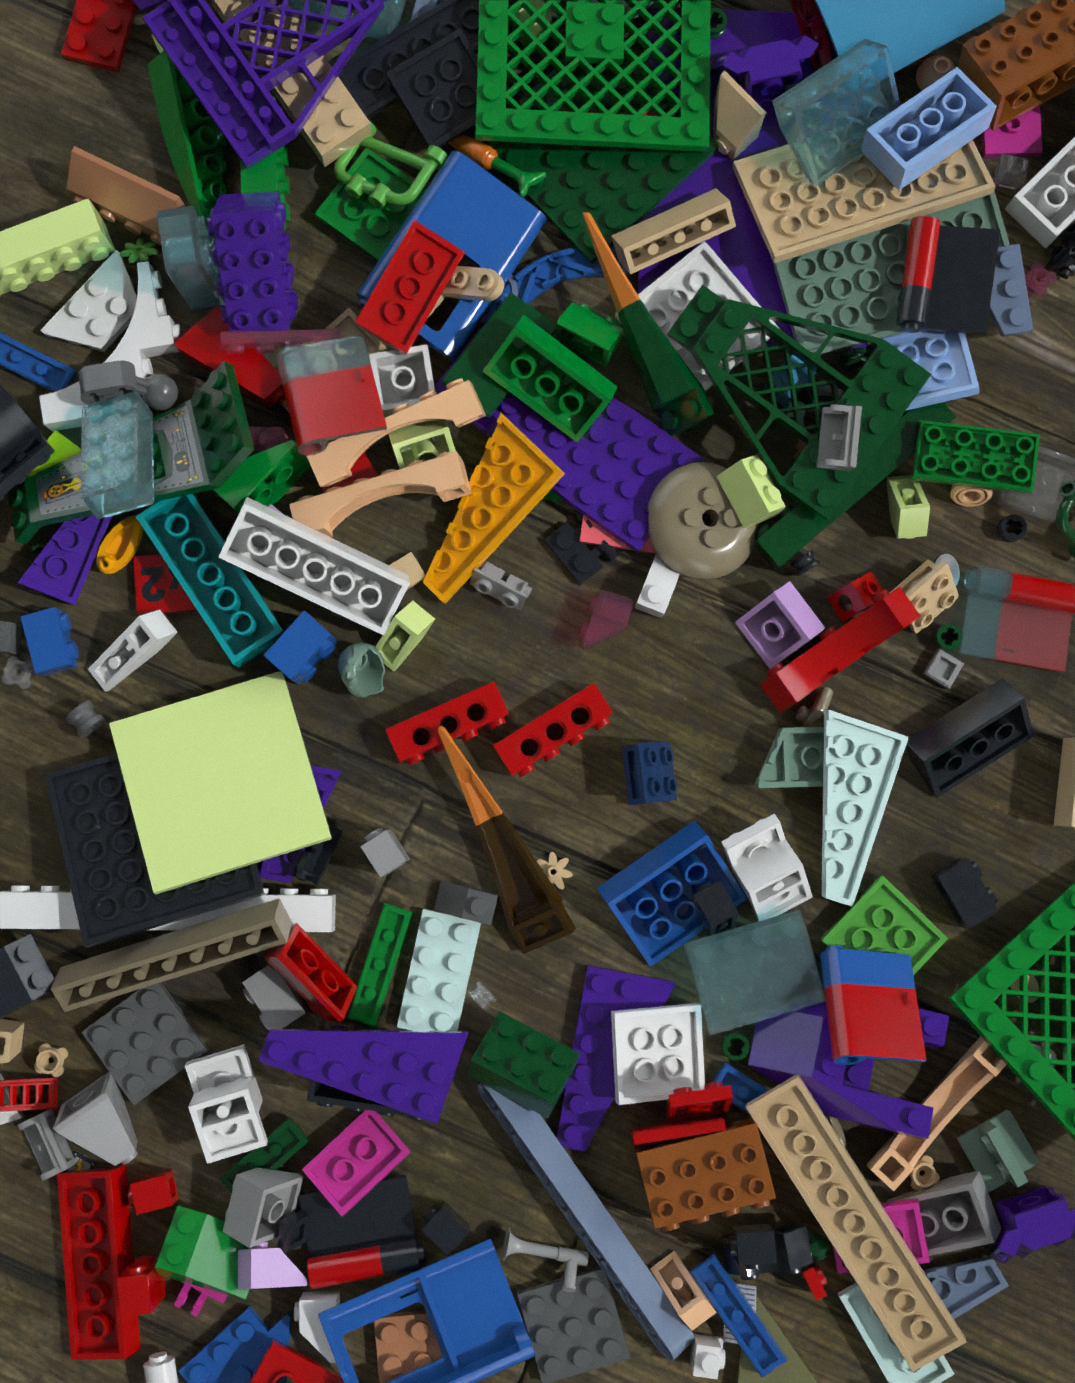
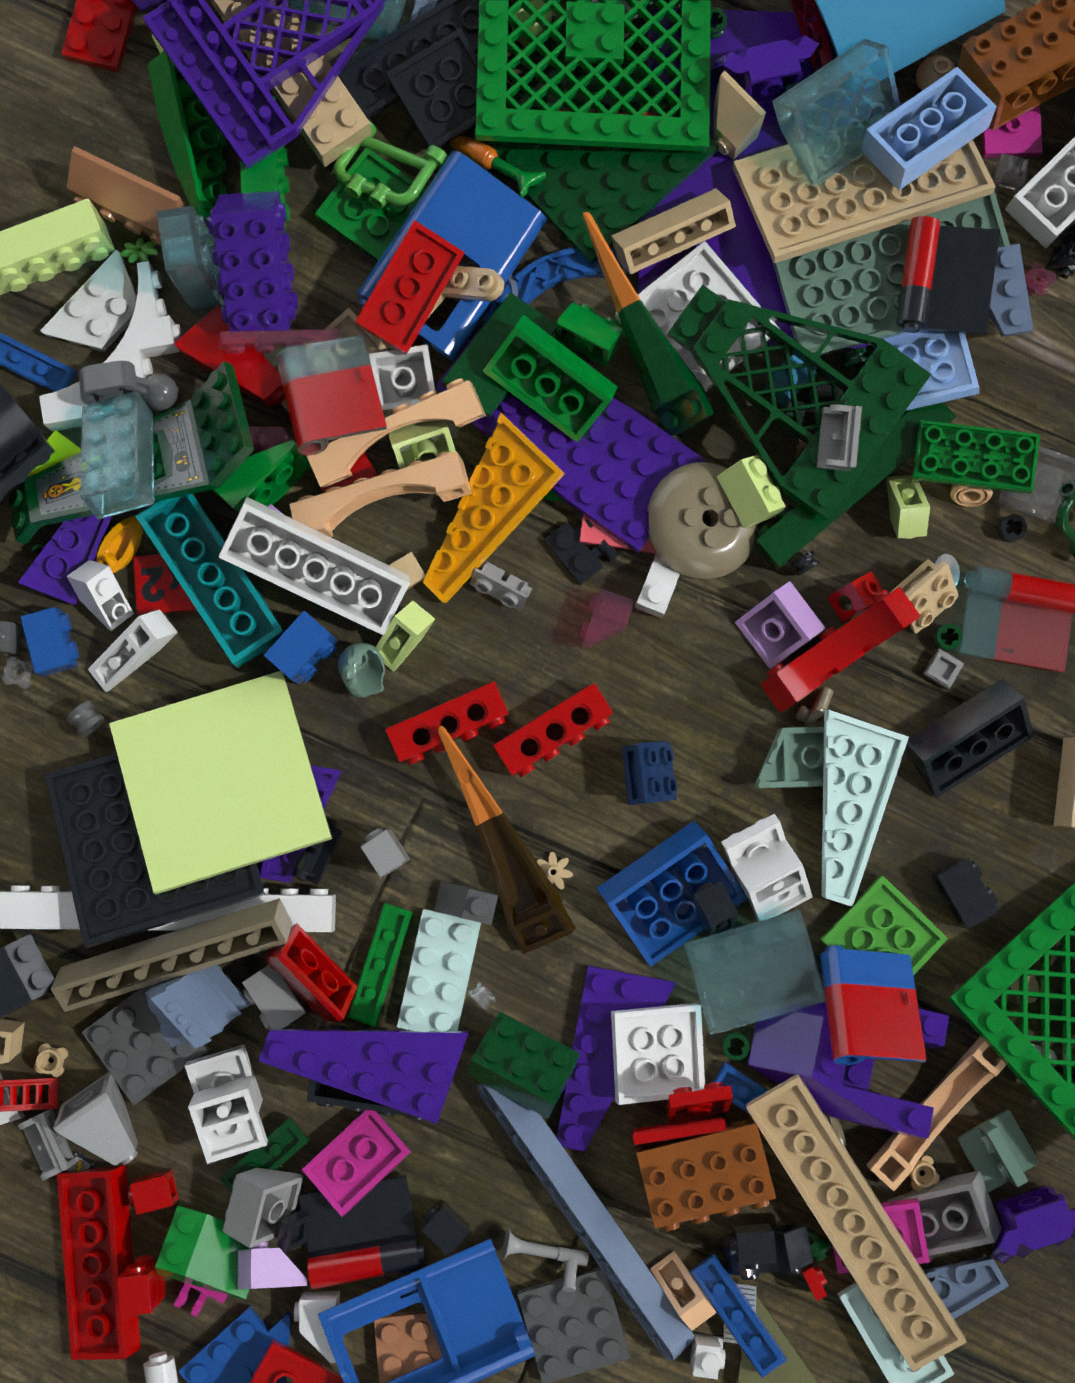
(100, 593): none -> white slope
(195, 1006): none -> sand blue slope

